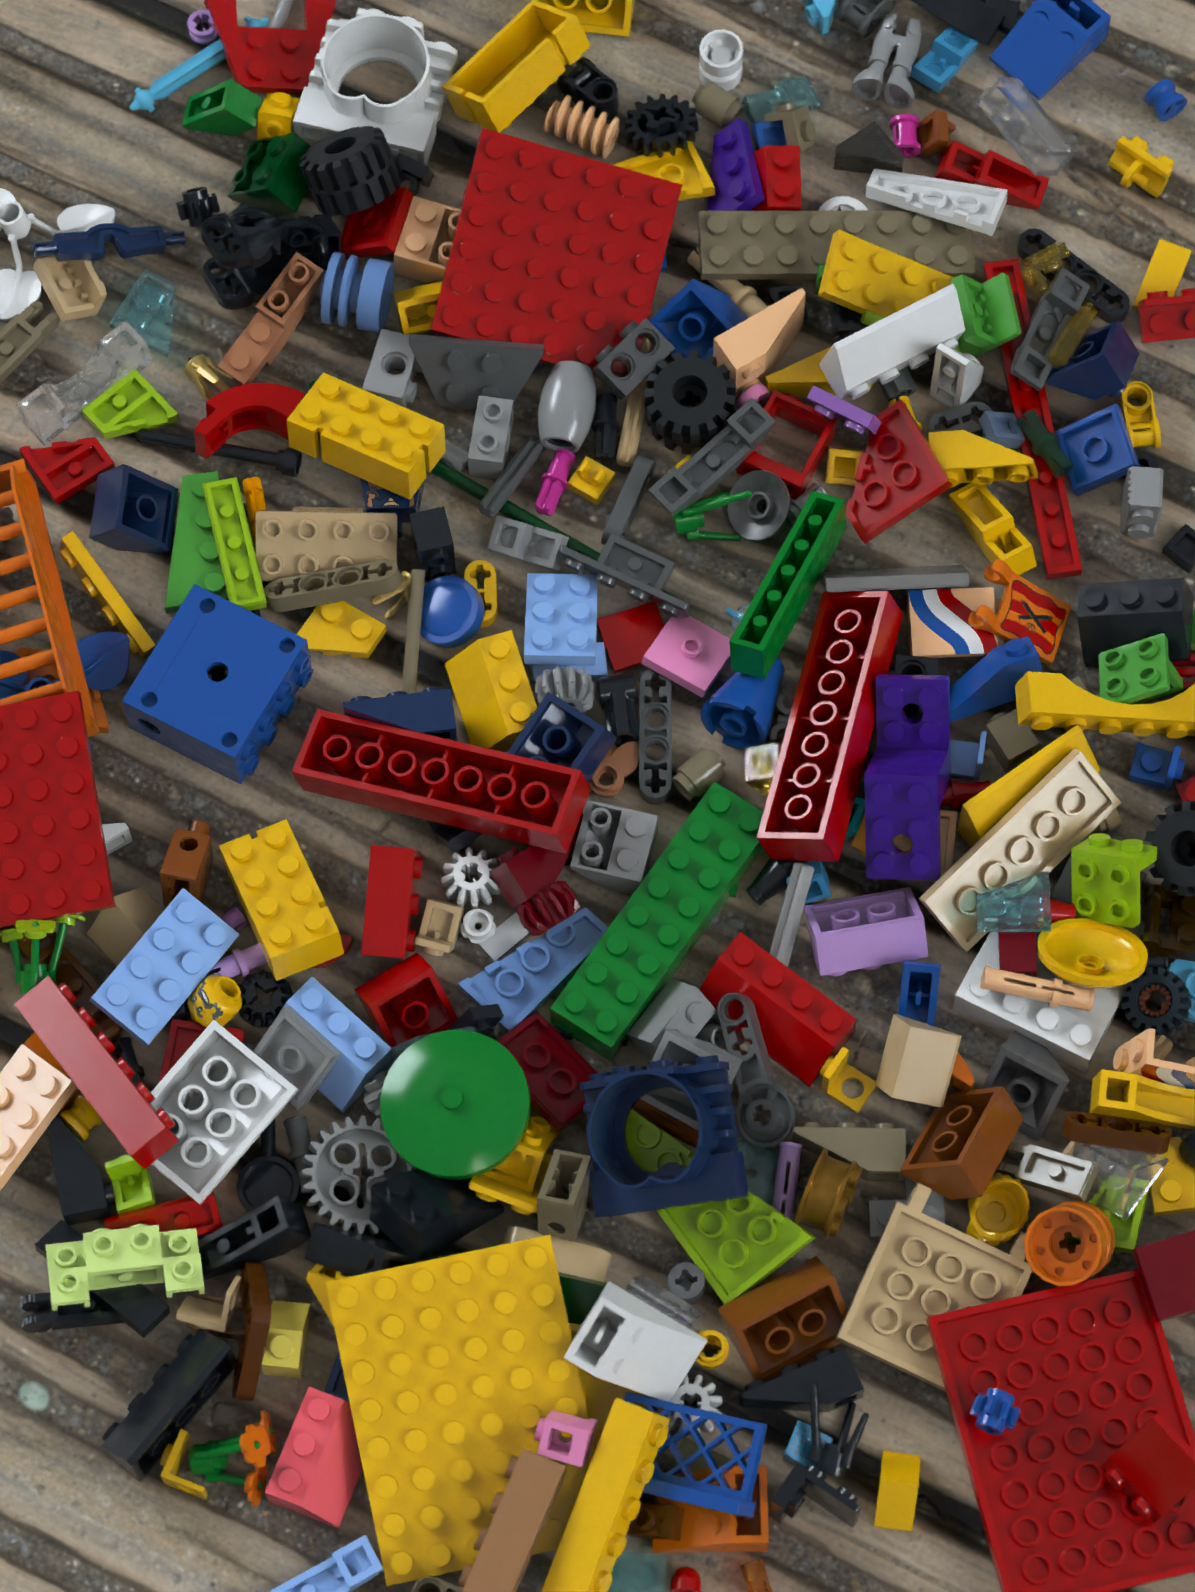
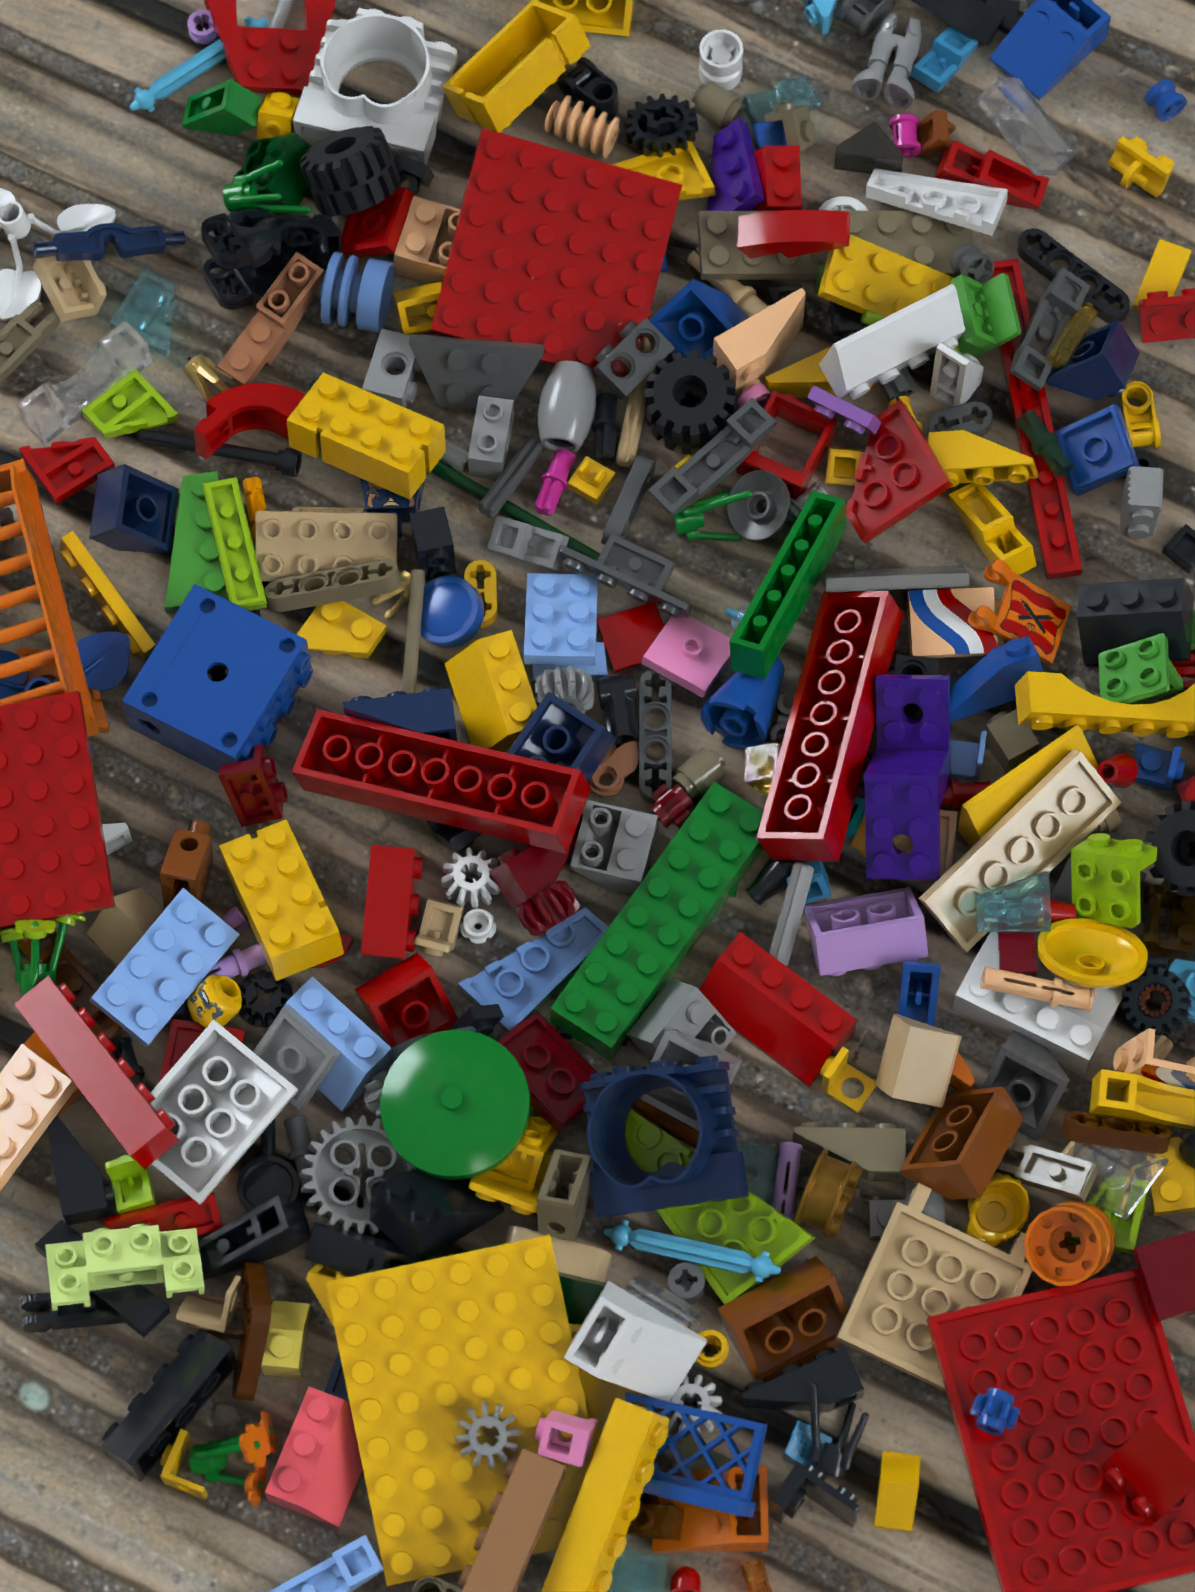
(81, 1118): yellow wheel -> none
(197, 206): black gear -> none
(244, 195): none -> green plant
(254, 788): none -> dark red bracket
(485, 1448): none -> light grey gear
(505, 937): white sticker -> none
(671, 805): none -> dark red gear
(692, 1251): none -> medium azure wheel
(755, 1078): dark grey beam -> none
(792, 232): none -> red slope
(972, 263): none -> dark grey wheel
(1001, 429): sand blue tile -> none
(1045, 259): clear yellow bracket -> none
(1125, 770): none -> red cone

